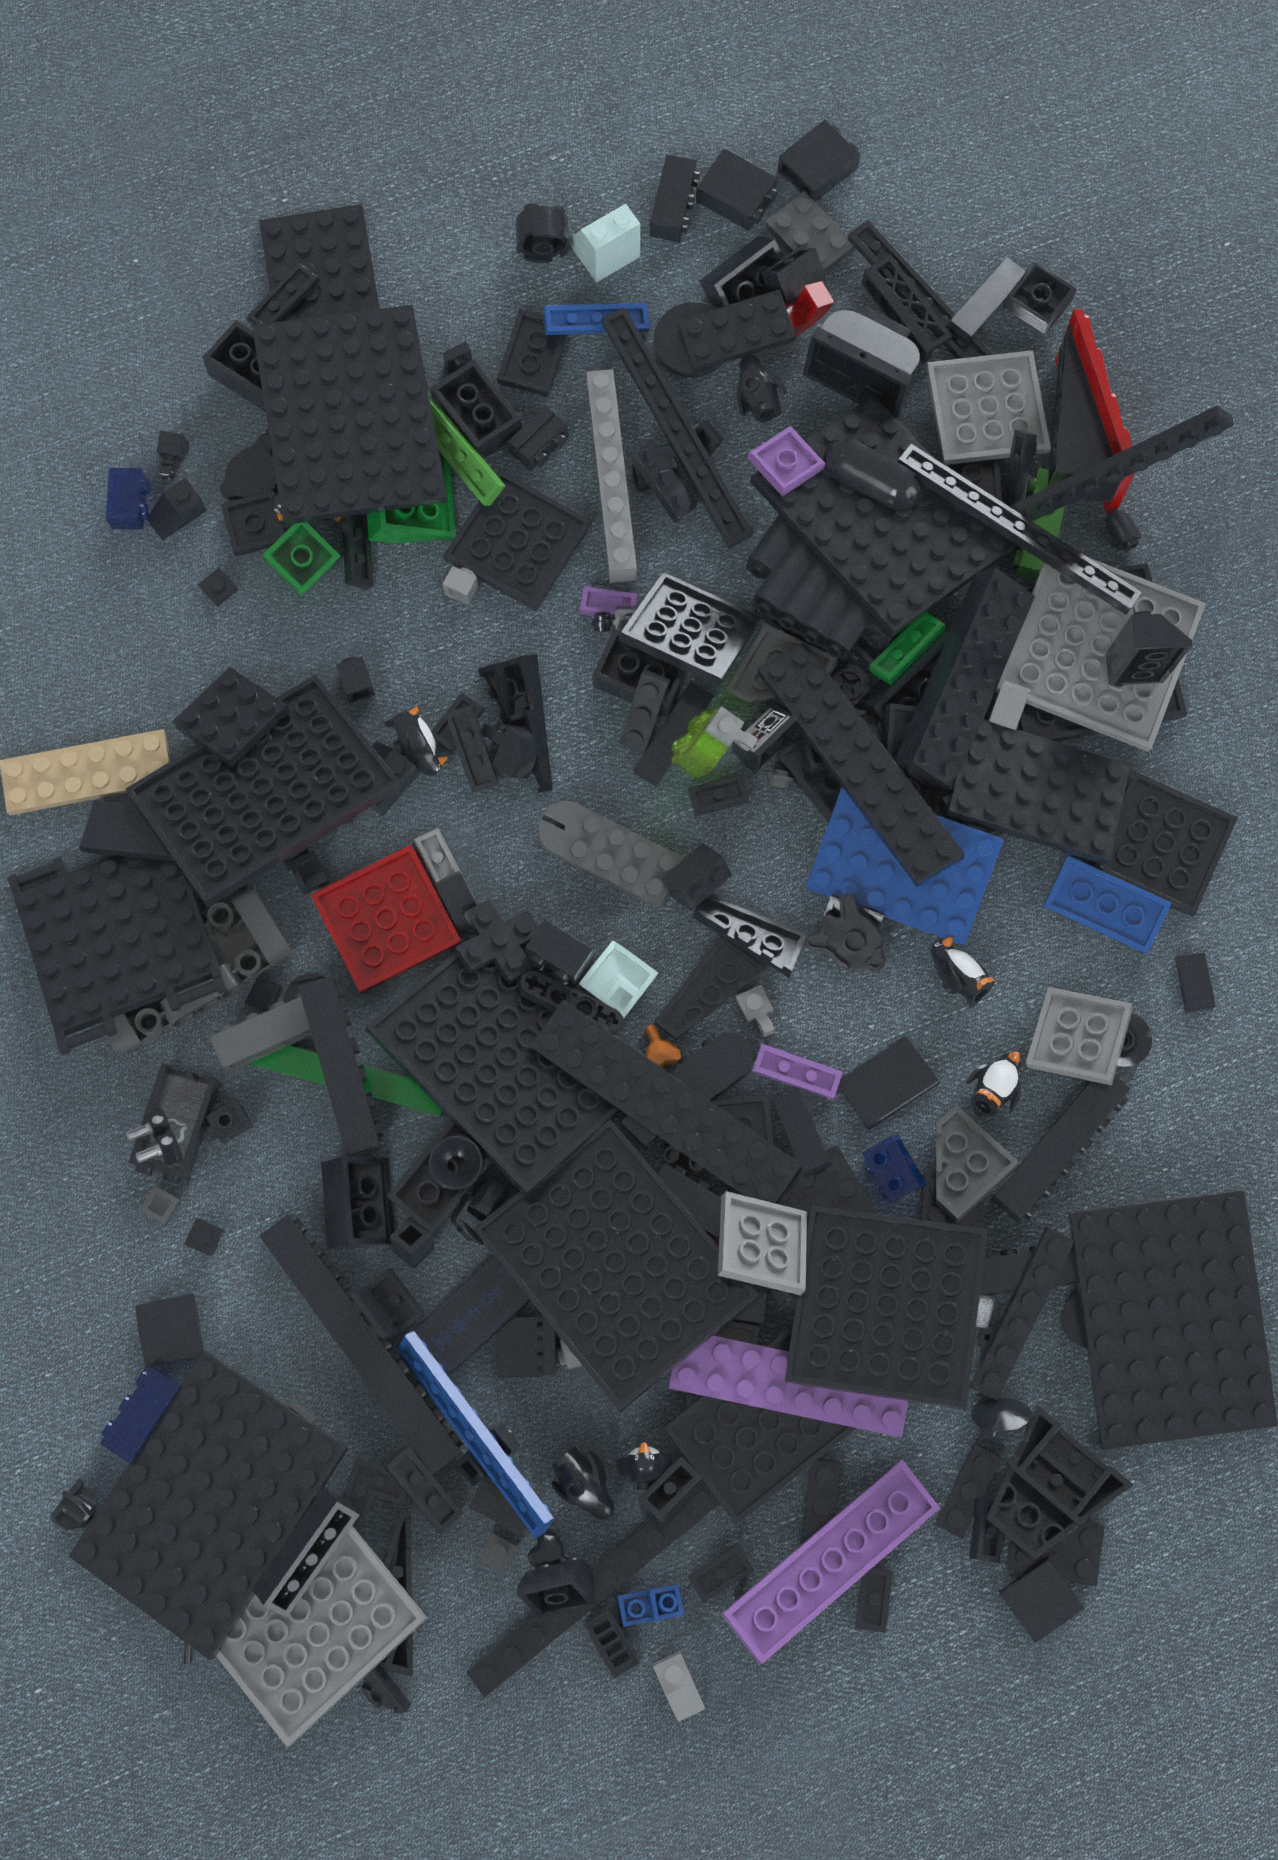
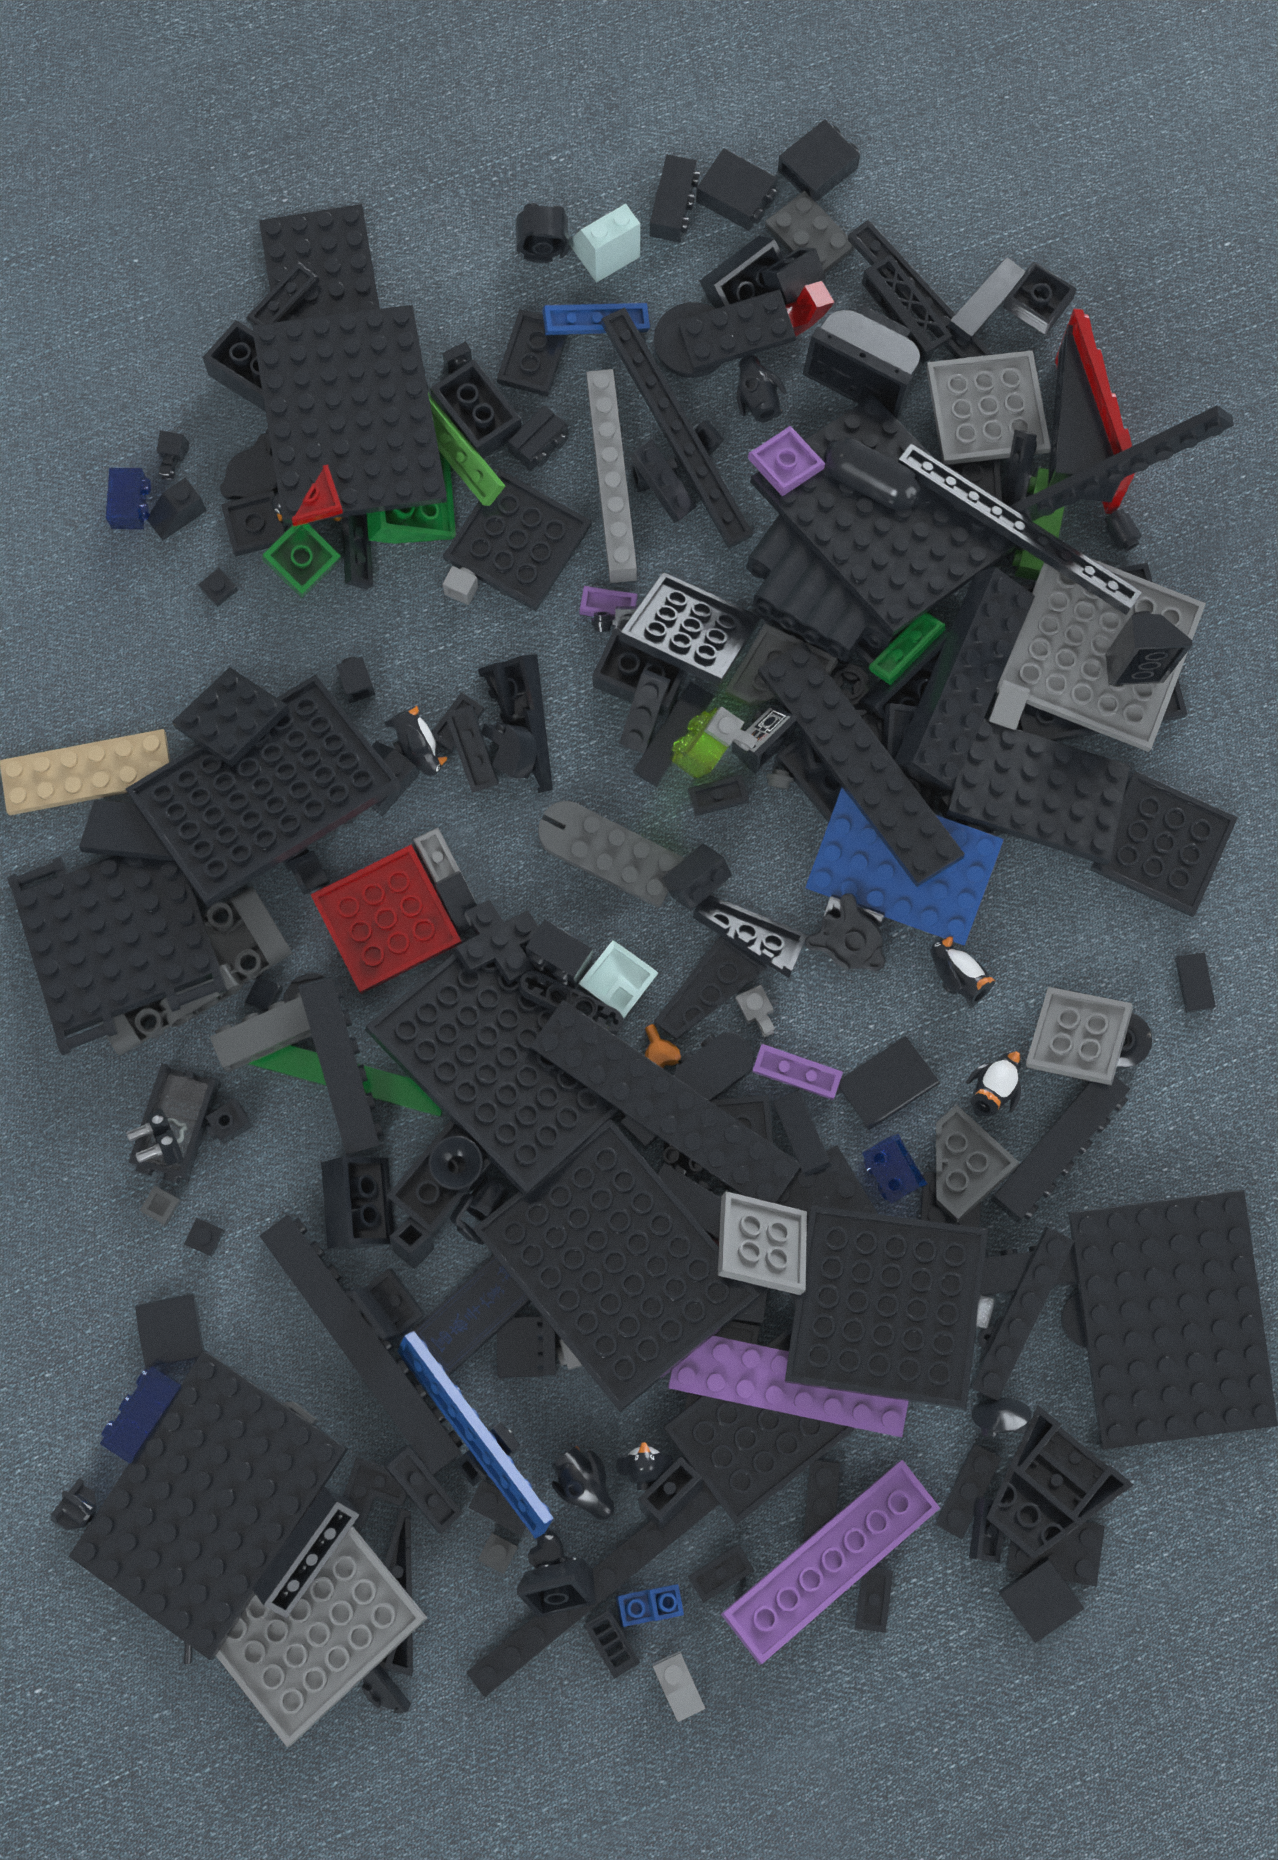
(319, 501): none -> red tile
(1107, 904): blue plate -> none

